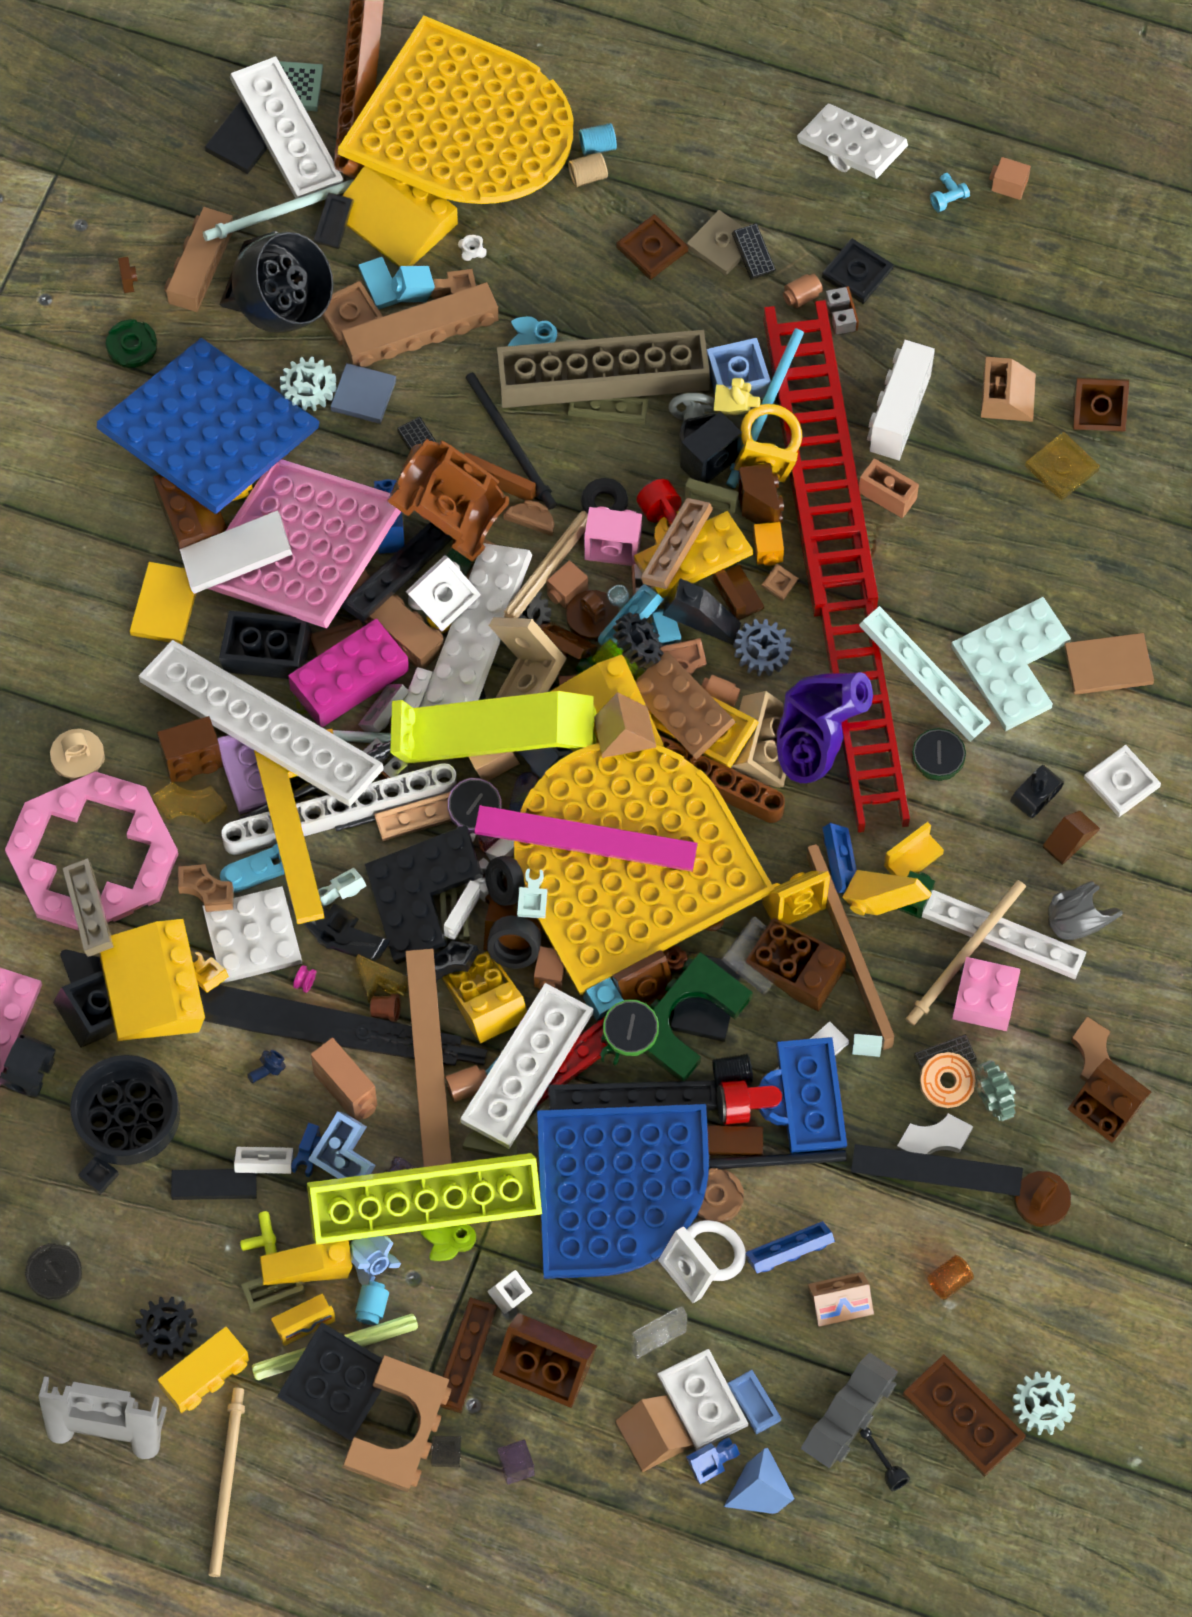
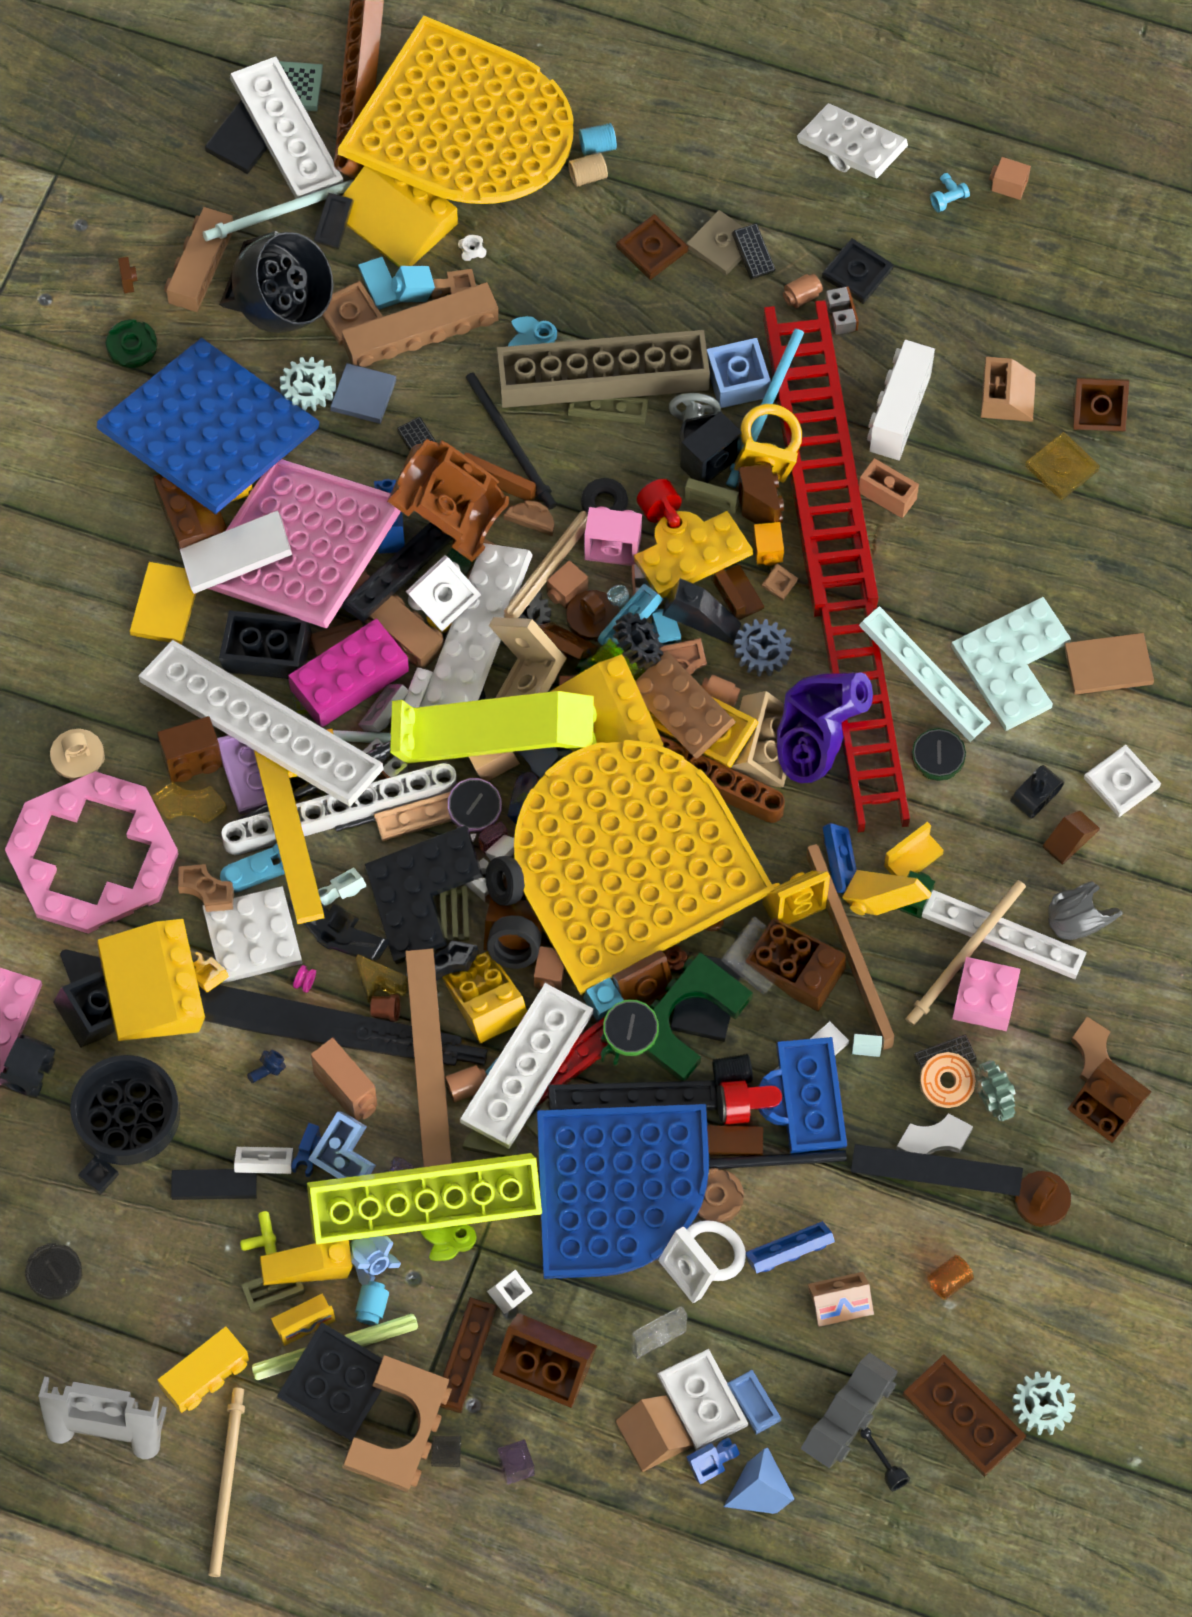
(88, 907): dark tan plate -> none
(158, 1335): black gear -> none
(462, 910): white tile -> none
(532, 899): light aqua plate -> none
(586, 838): dark pink tile -> none
(623, 727): medium nougat slope -> none
(676, 543): medium nougat plate -> none
(735, 400): light yellow piece -> none

